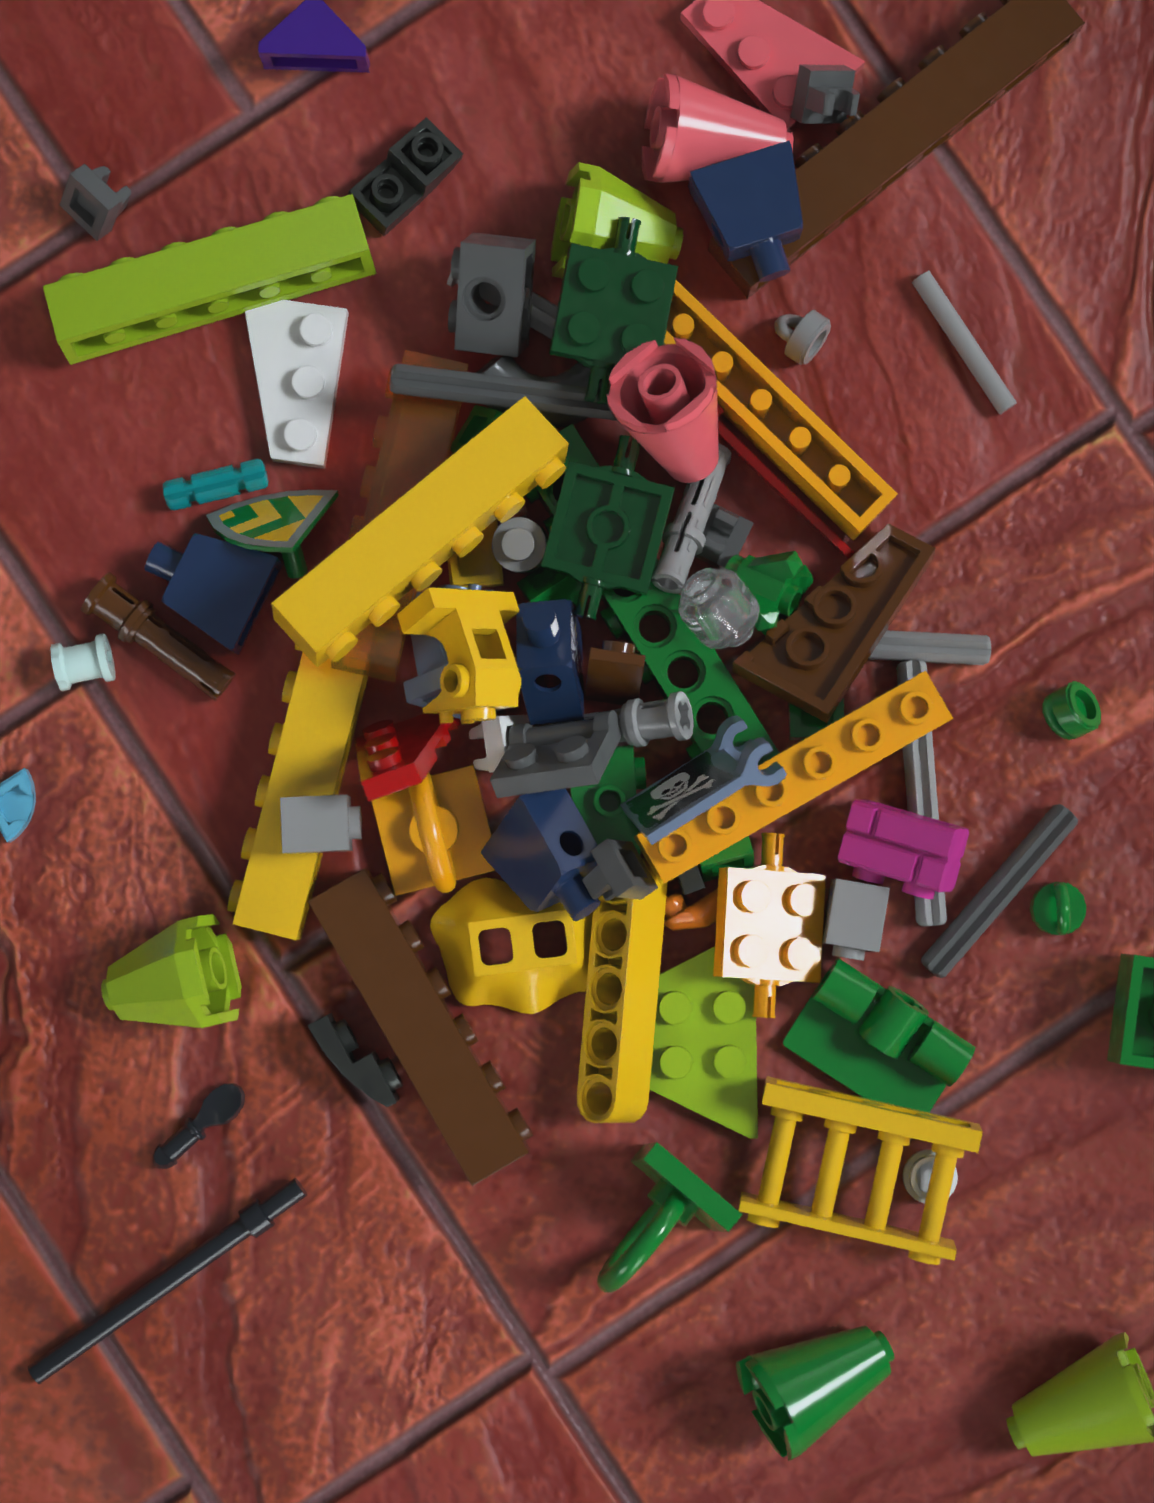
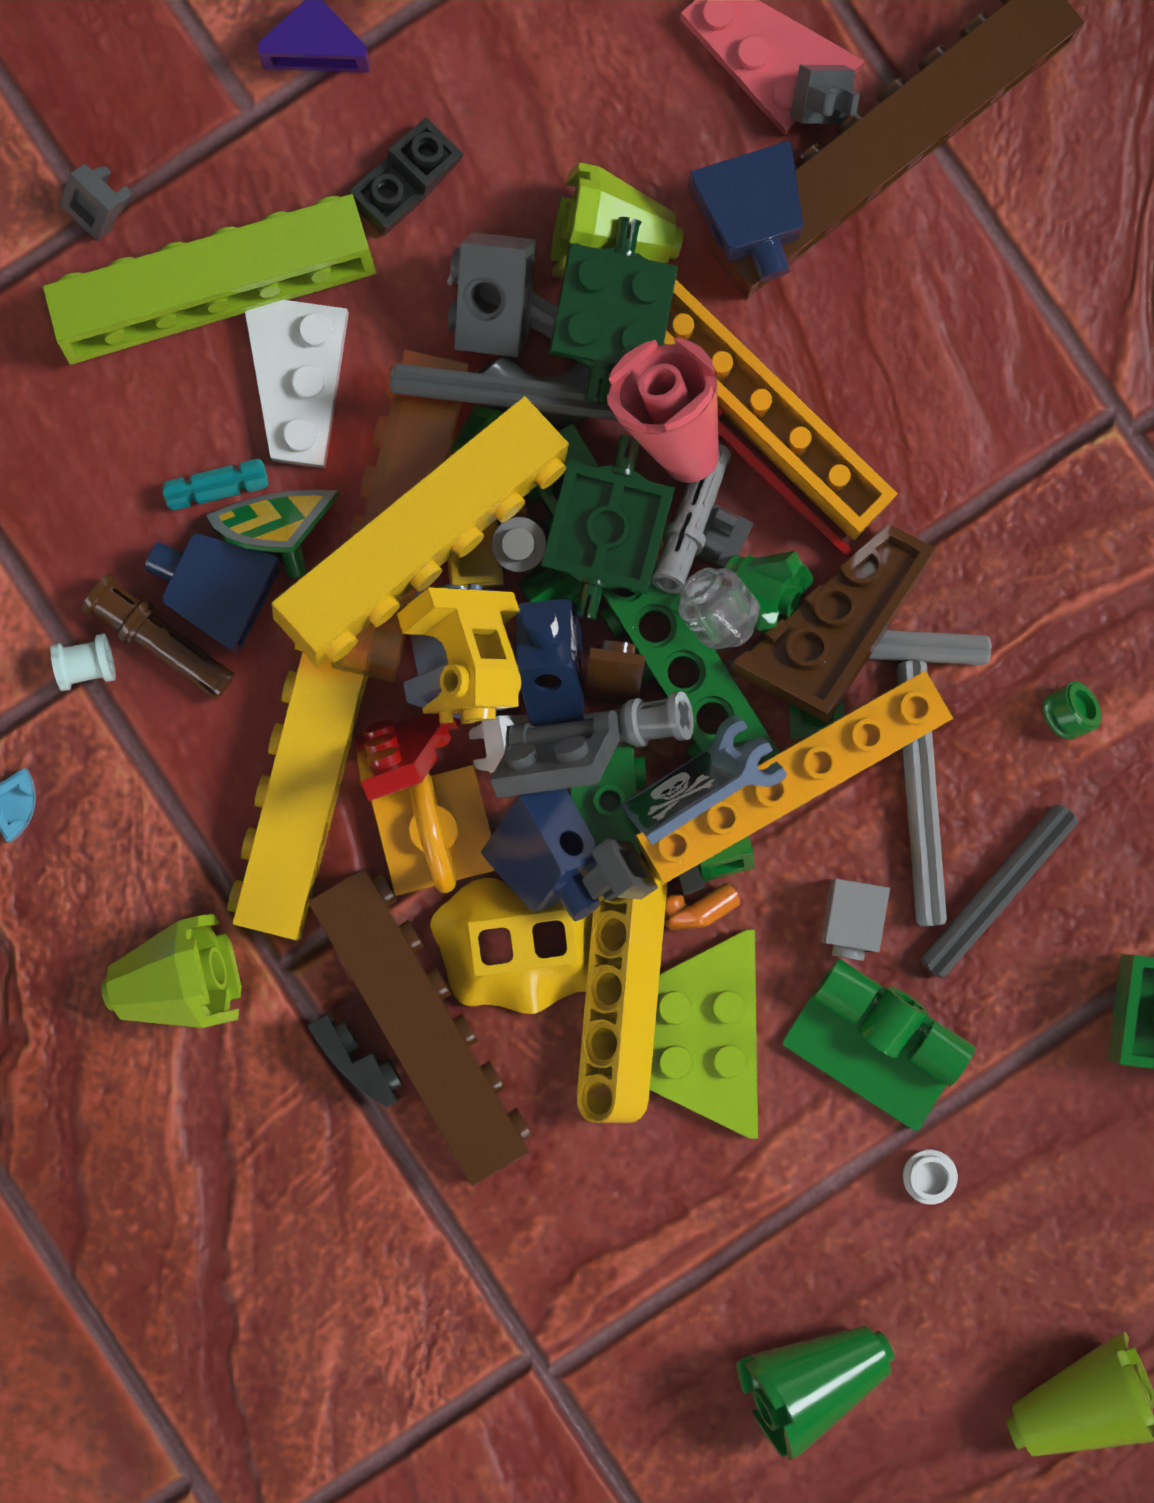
(217, 1109): black piece -> none
(253, 1220): black bar -> none
(319, 824): light grey brick -> none
(676, 1198): green tile -> none
(701, 128): coral cone -> none
(769, 925): plate -> none
(806, 338): light grey tile -> none
(896, 1128): yellow fence -> none
(902, 847): dark pink brick -> none
(964, 342): light grey bar -> none
(1058, 908): green tile -> none

